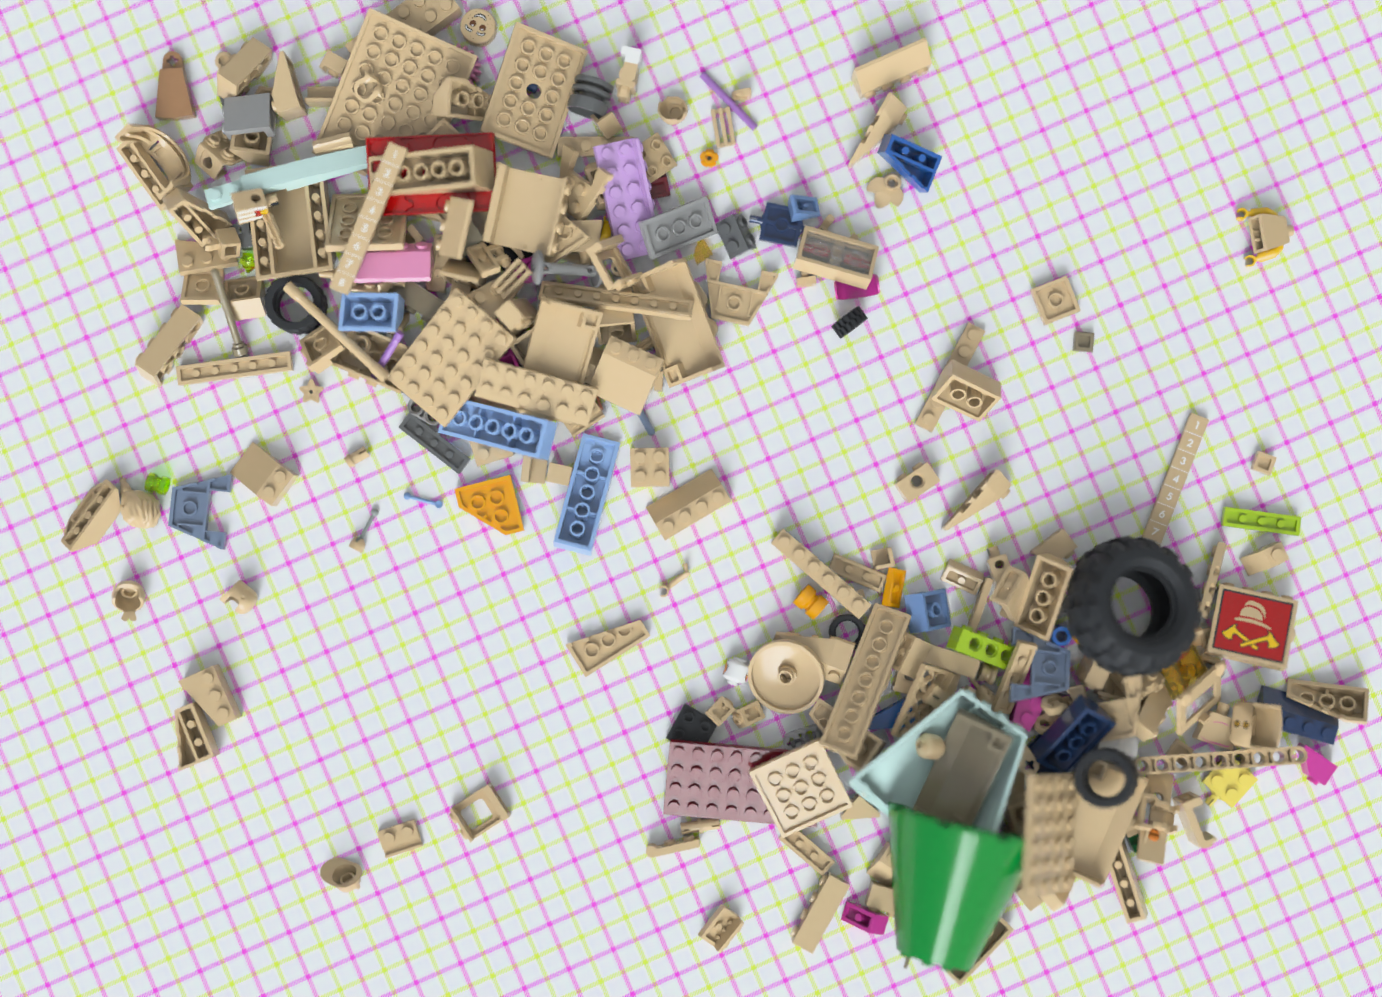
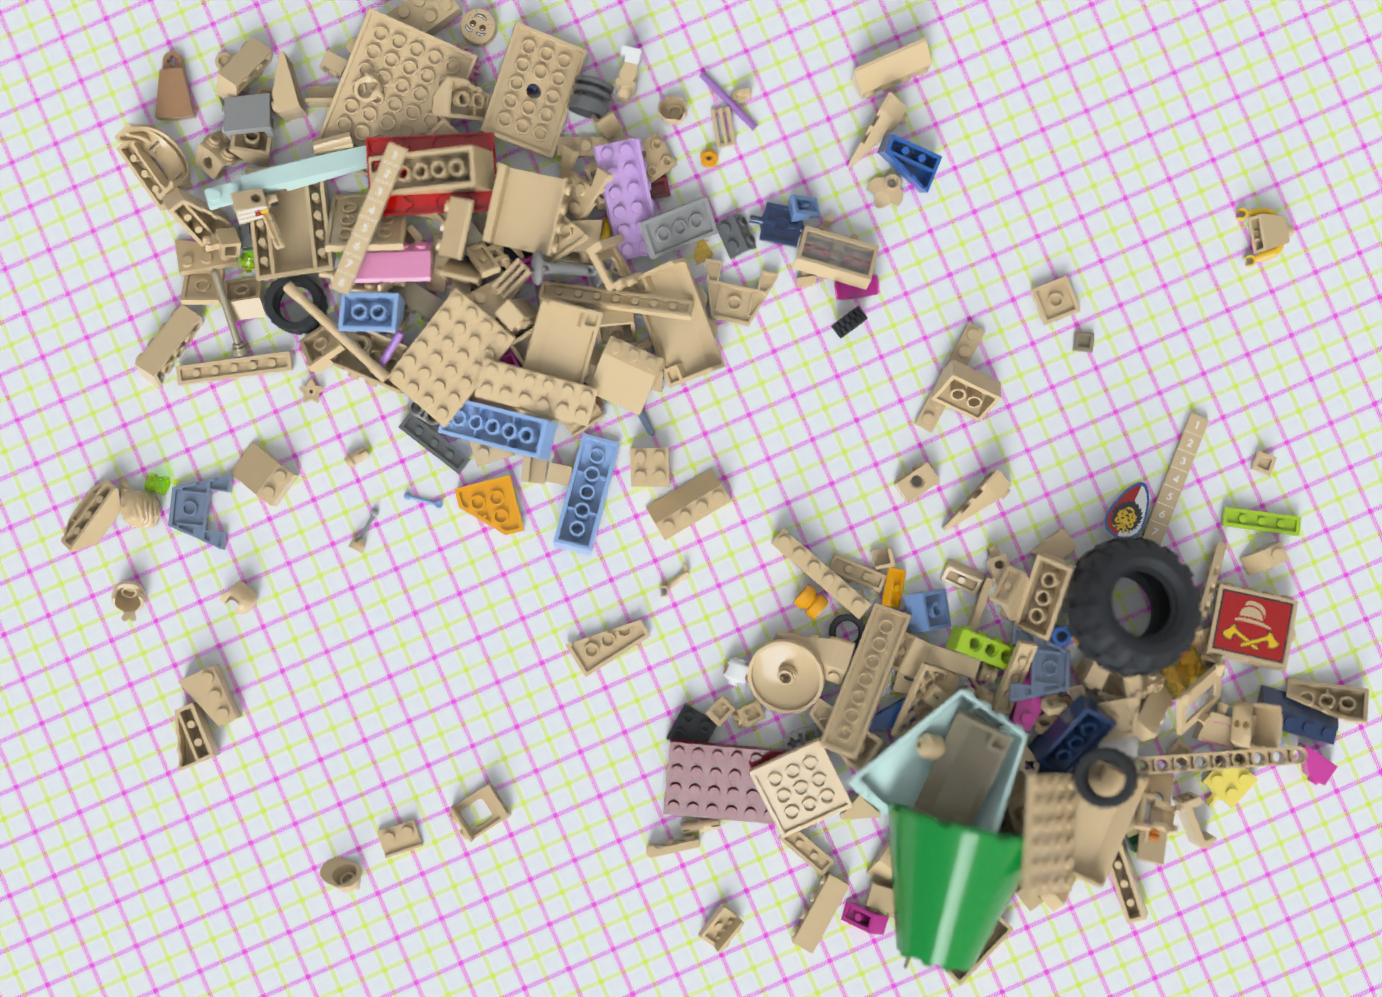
(1128, 512): none -> shield

